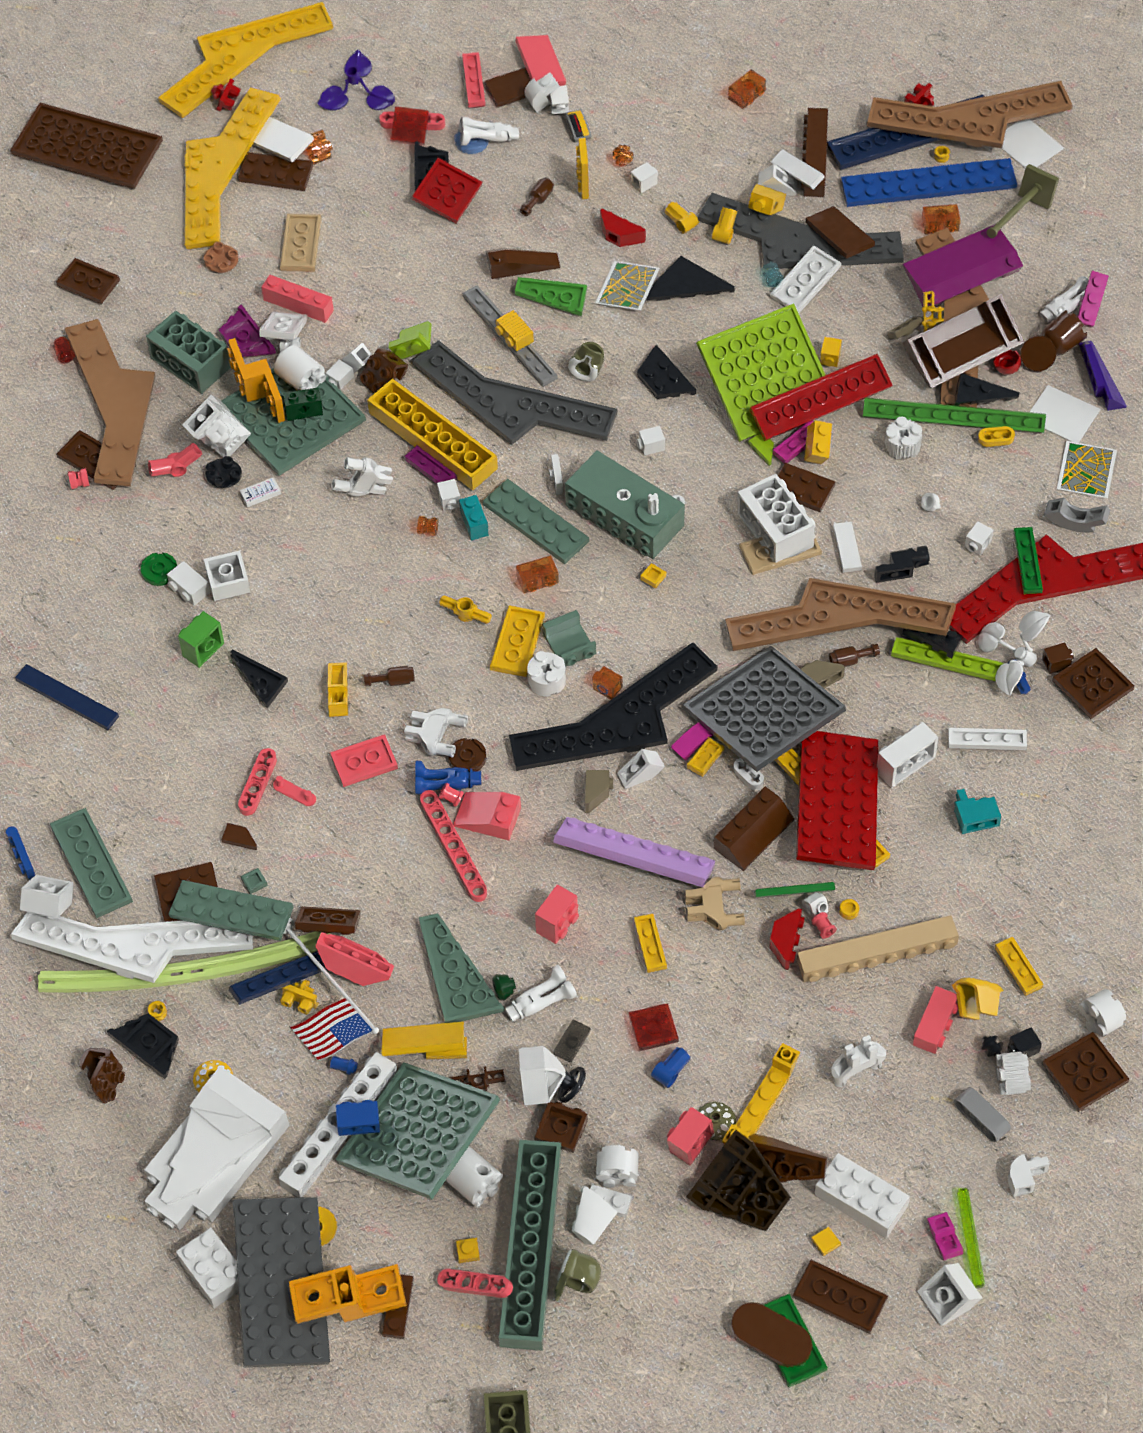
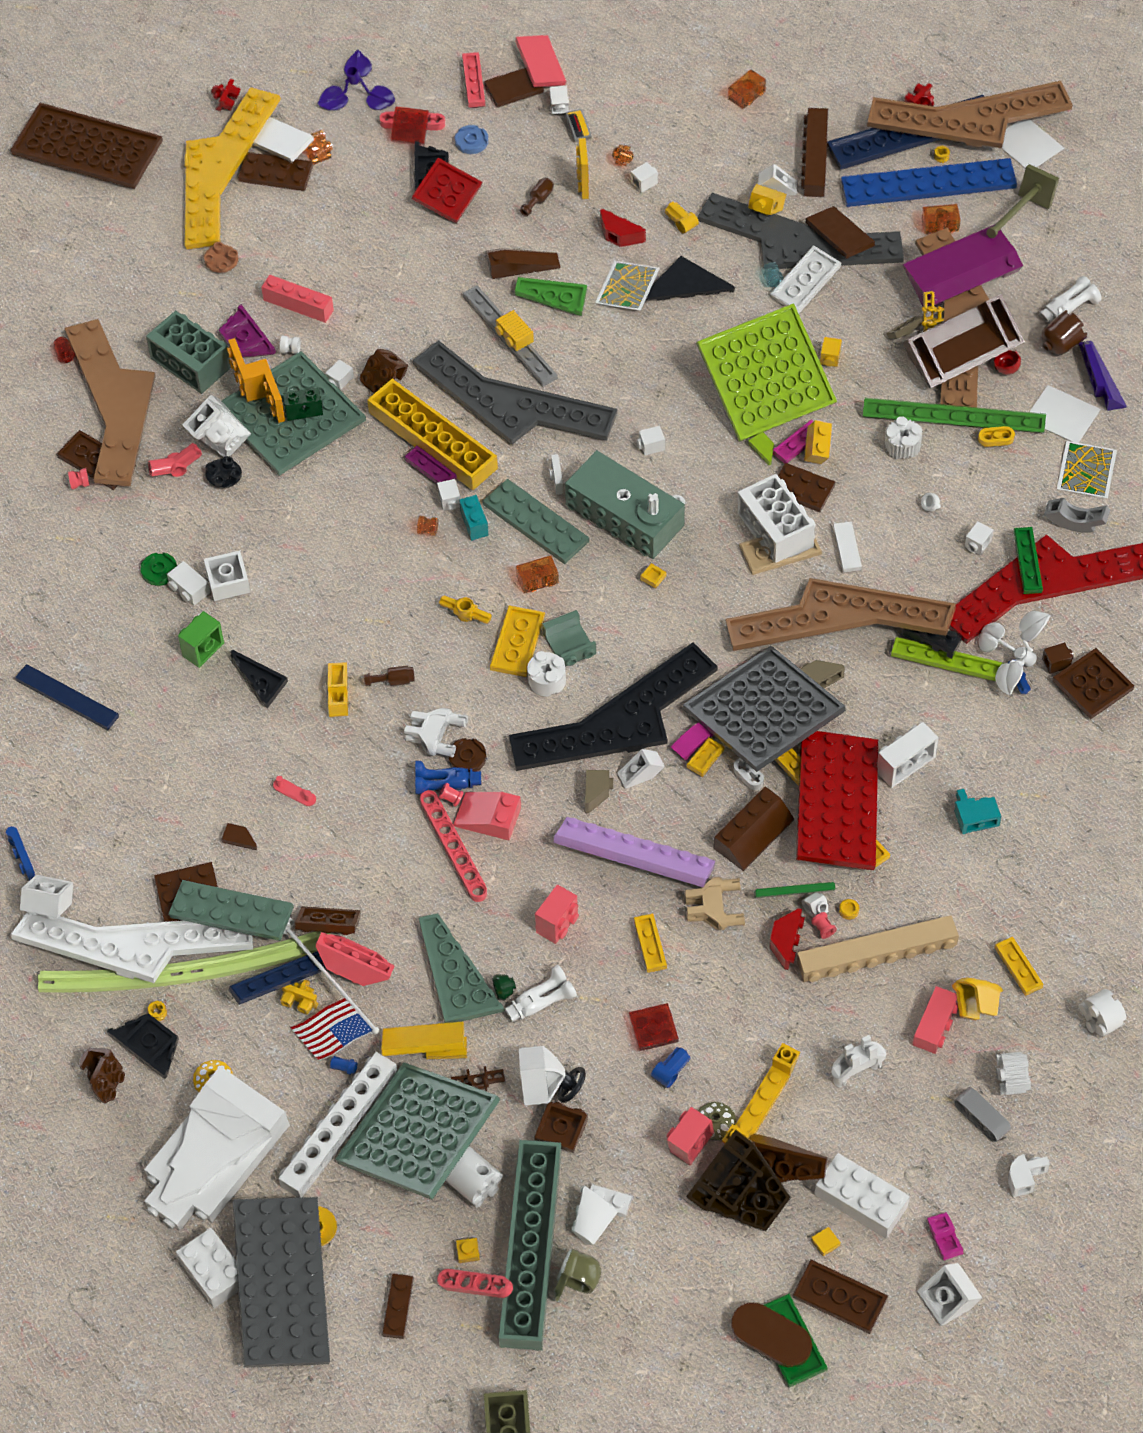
(88, 281): reddish brown plate -> none
(91, 862): sand green plate -> none
(237, 47): yellow piece -> none
(254, 880): sand green tile -> none
(260, 492): white tile -> none
(260, 782): coral beam -> none
(283, 326): white plate -> none
(299, 369): white cylinder -> none
(300, 242): tan tile -> none
(347, 1293): light orange bracket -> none
(357, 357): white brick -> none
(357, 1118): blue brick -> none
(364, 760): coral plate -> none
(365, 479): white connector -> none
(412, 340): lime bracket -> none
(485, 130): white piece -> none
(537, 91): white brick -> none
(572, 1041): clear smoke plate -> none
(587, 361): olive piece -> none
(607, 682): clear orange brick -> none
(617, 1166): white brick -> none
(663, 376): black wing -> none
(724, 229): yellow piece -> none
(798, 169): white tile -> none
(821, 397): red plate -> none
(849, 655): reddish brown piece -> none
(902, 564): black plate -> none
(970, 1238): clear neon green axle -> none
(975, 390): black wing -> none
(987, 739): white plate -> none
(992, 1046): black wheel -> none
(1025, 1042): black brick -> none
(1038, 353): reddish brown tile -> none
(1085, 1071): reddish brown plate -> none
(1092, 298): dark pink plate -> none

